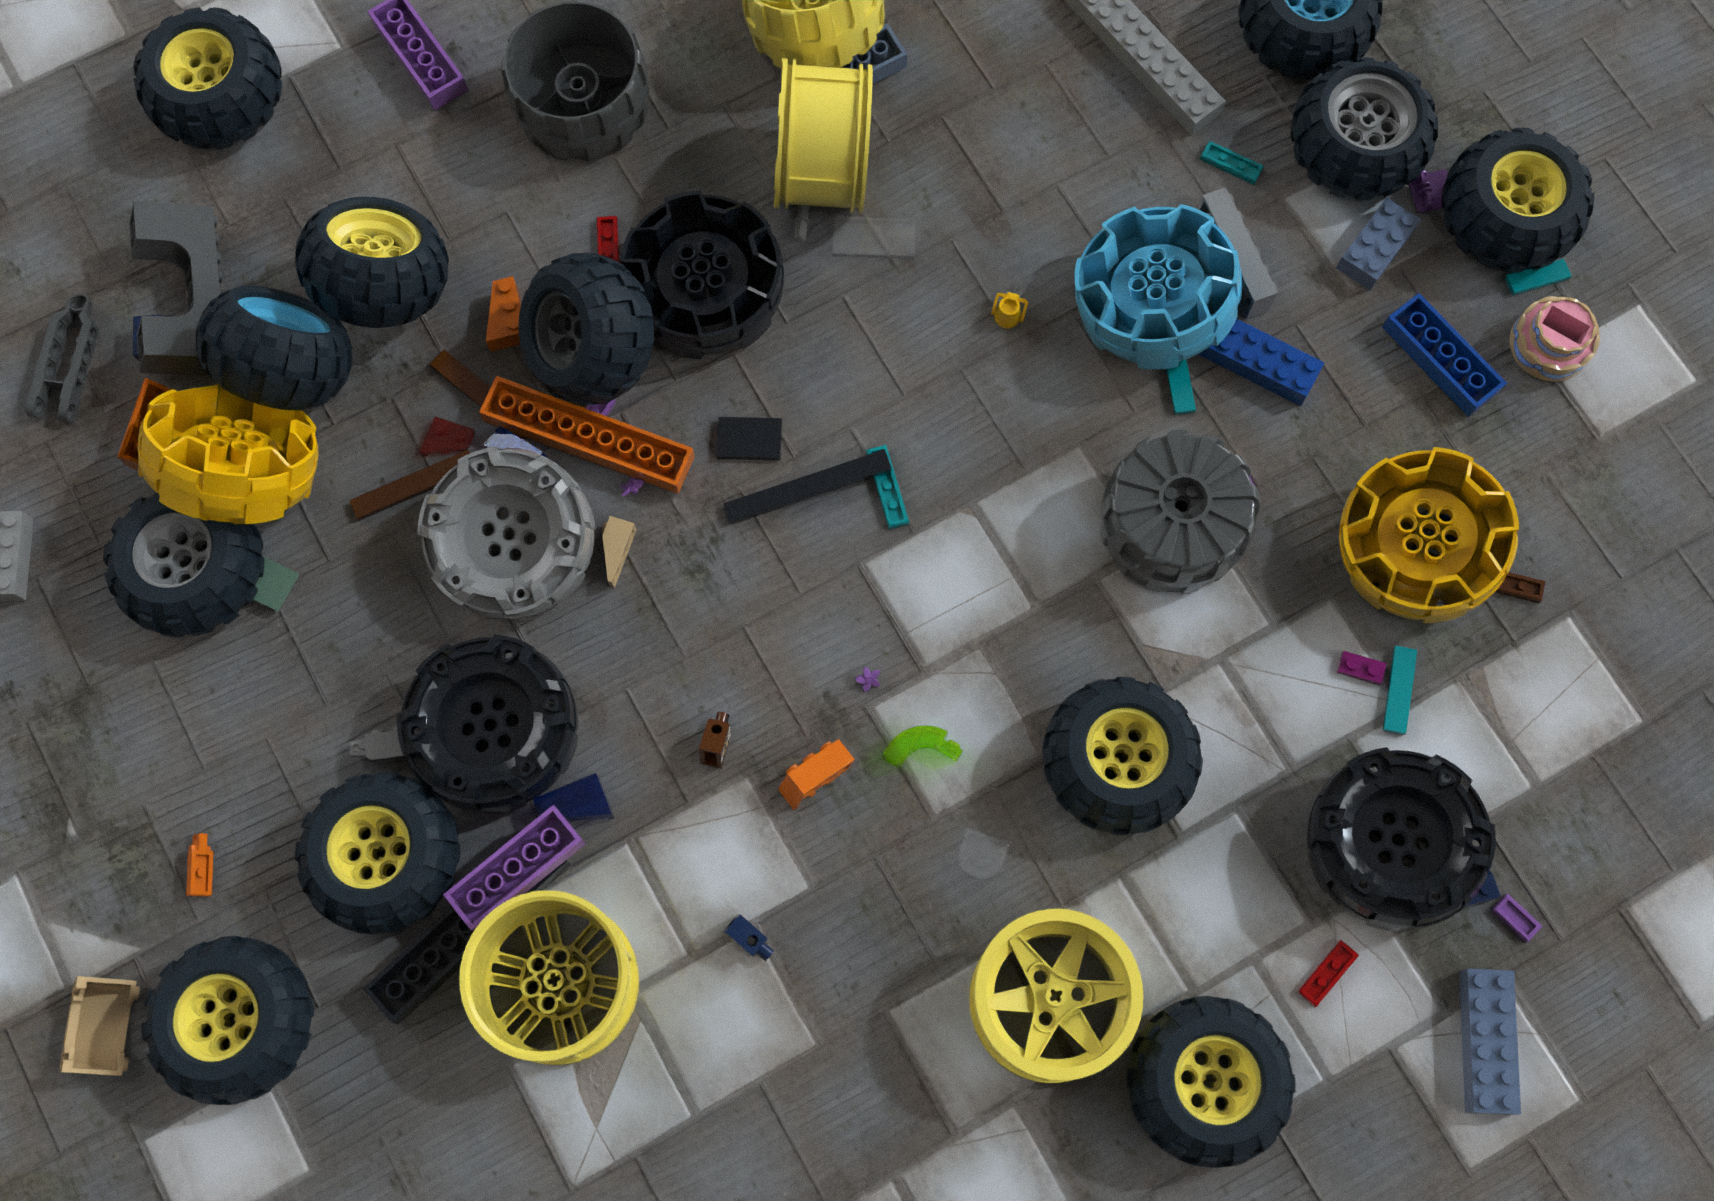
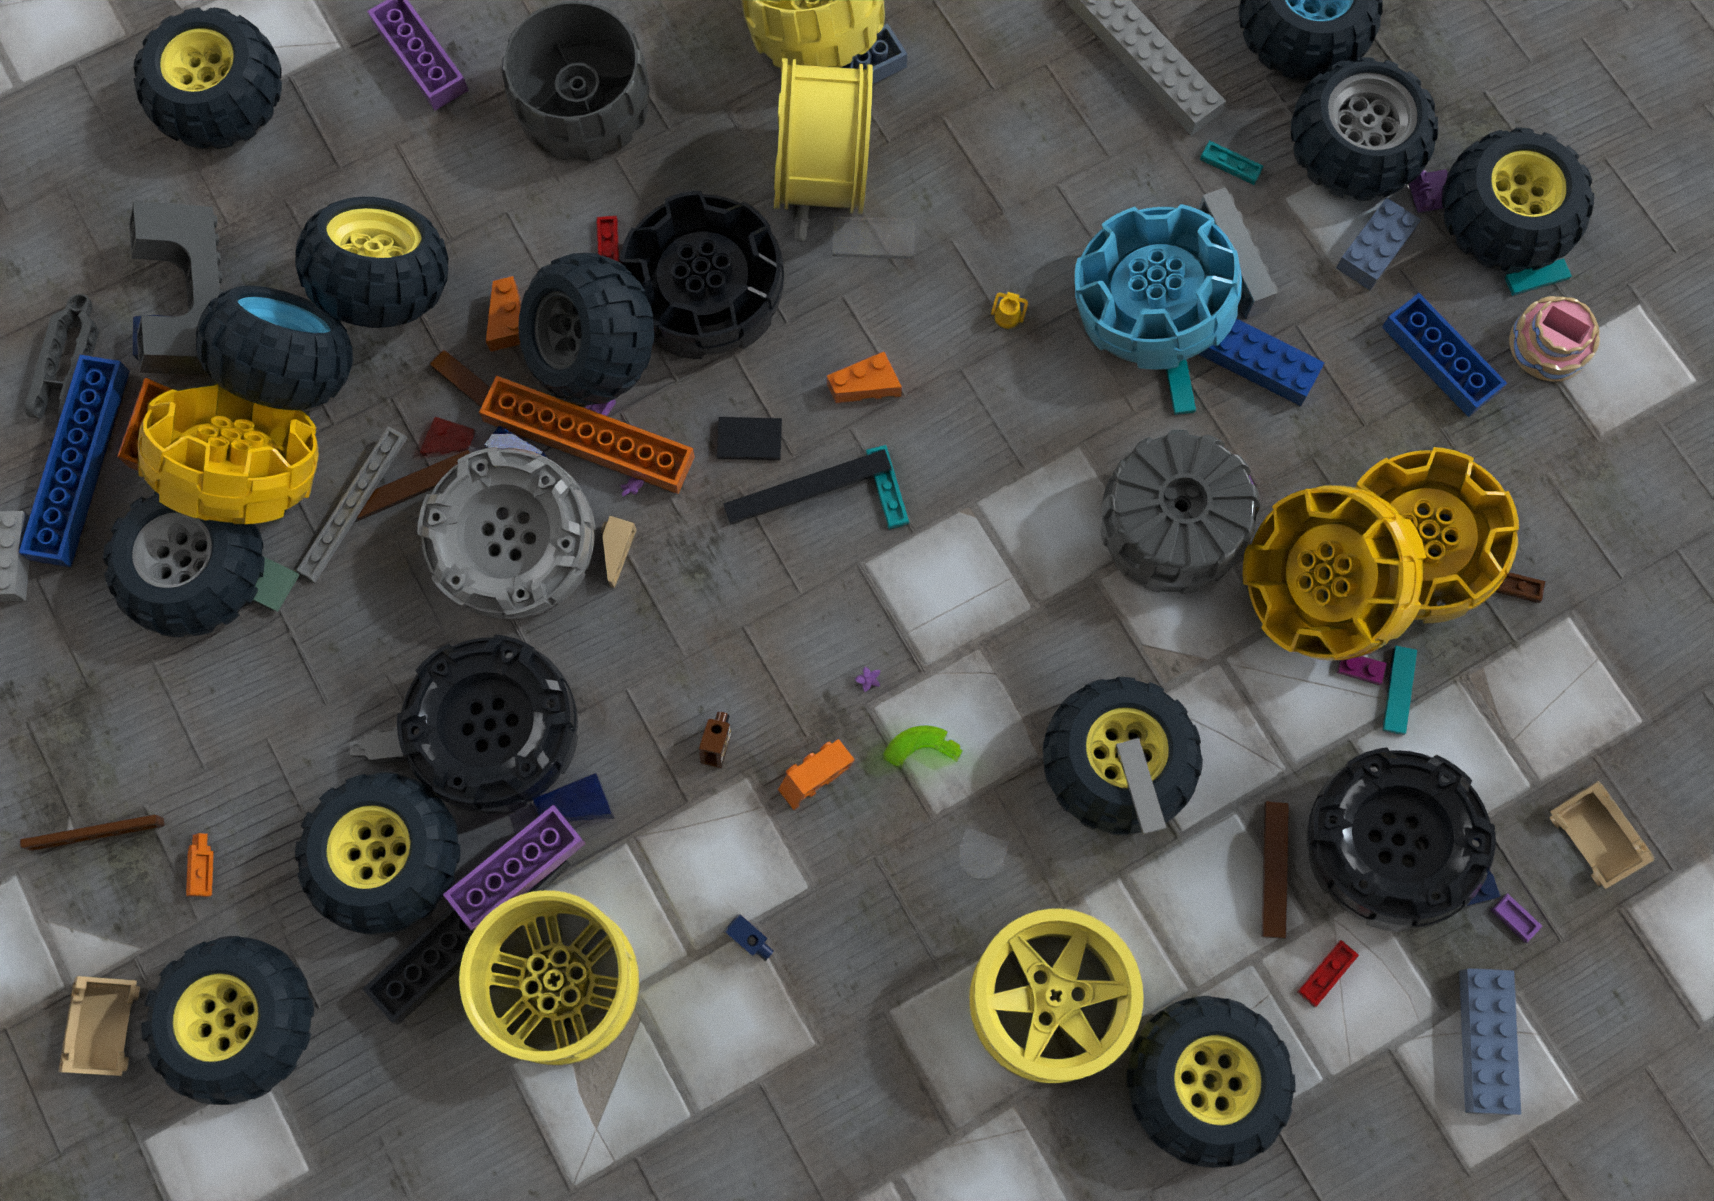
(74, 461): none -> blue brick
(92, 832): none -> reddish brown tile
(351, 504): none -> light grey tile
(864, 380): none -> orange wedge
(1140, 786): none -> light grey tile
(1275, 870): none -> reddish brown tile
(1381, 578): none -> yellow wheel
(1602, 835): none -> tan windscreen

